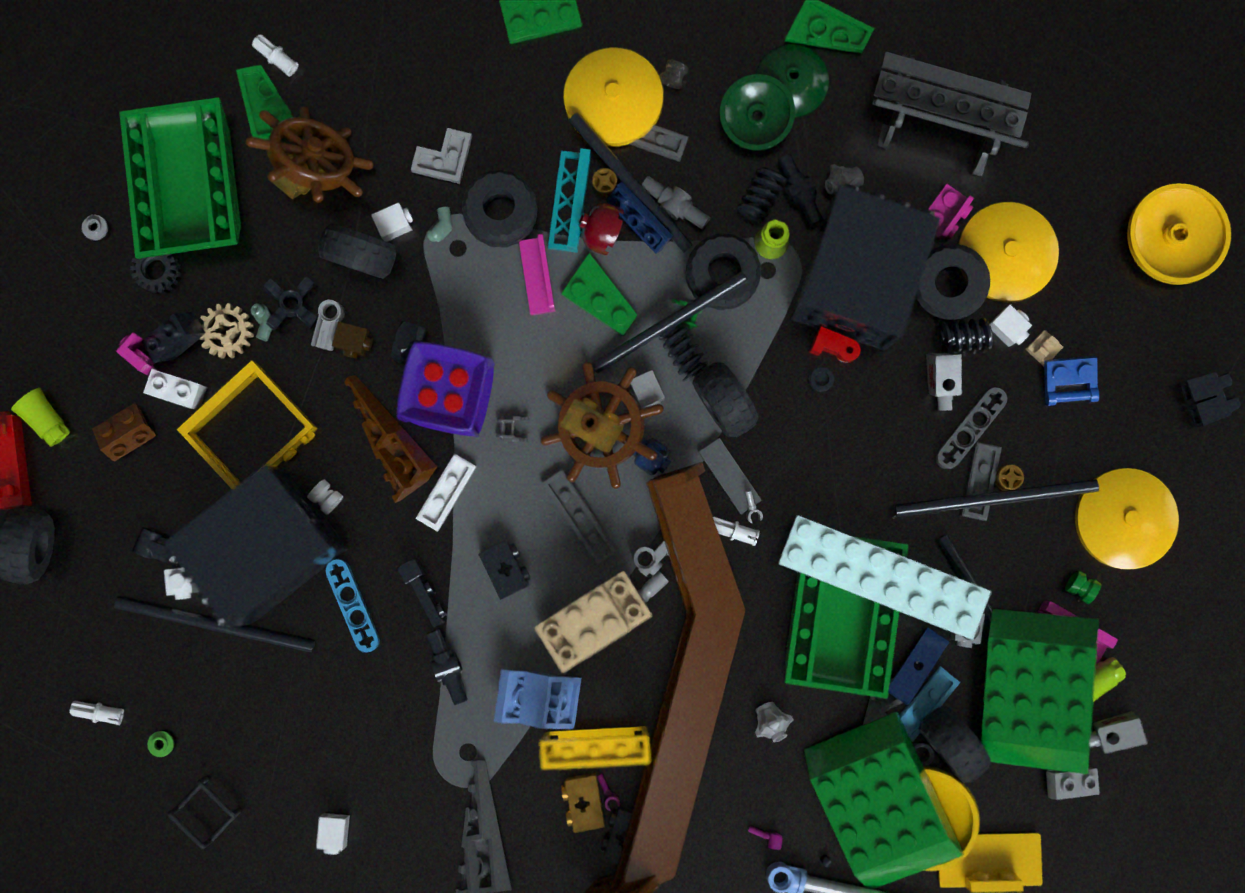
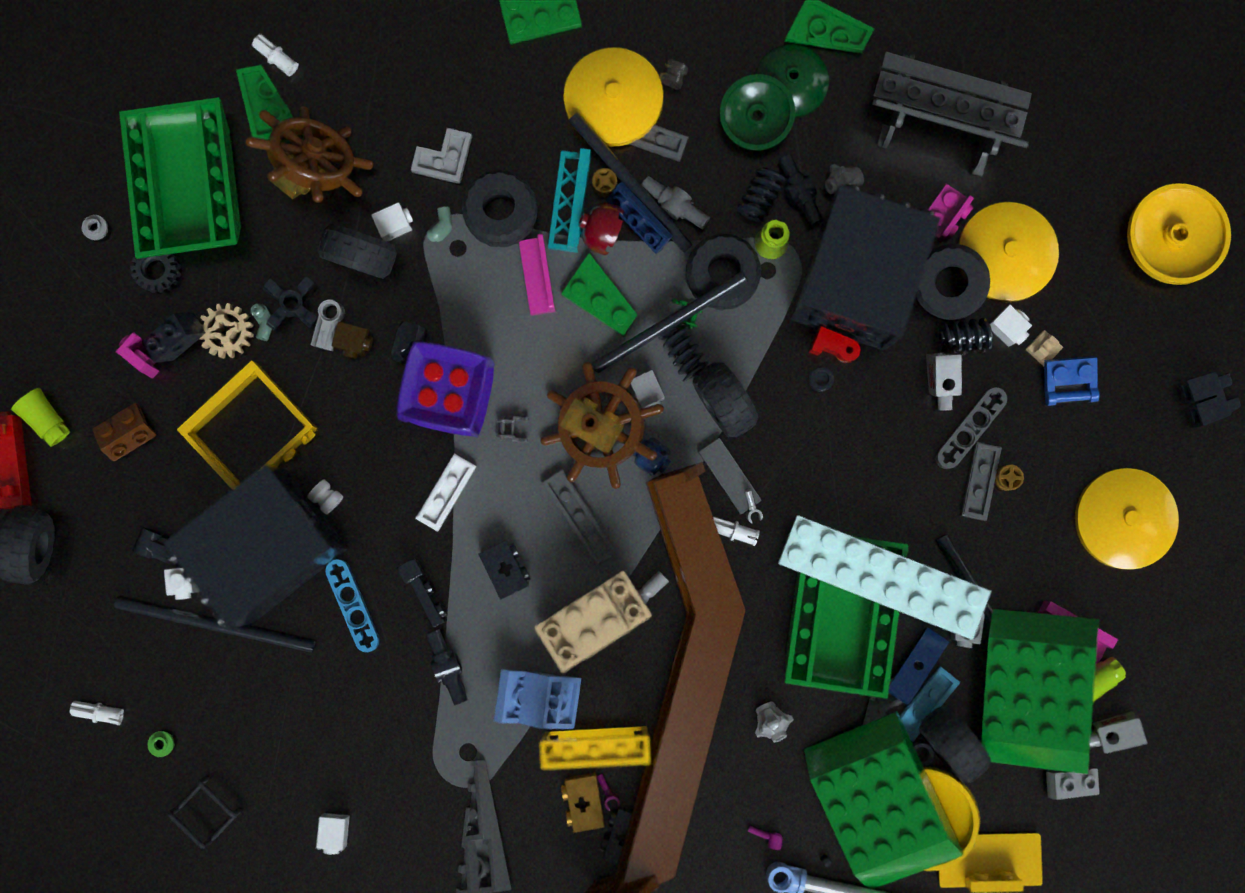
(175, 389): white brick -> none
(403, 459): reddish brown wedge -> none
(655, 564): light grey plate -> none
(995, 498): black piece -> none
(1085, 587): green wheel -> none

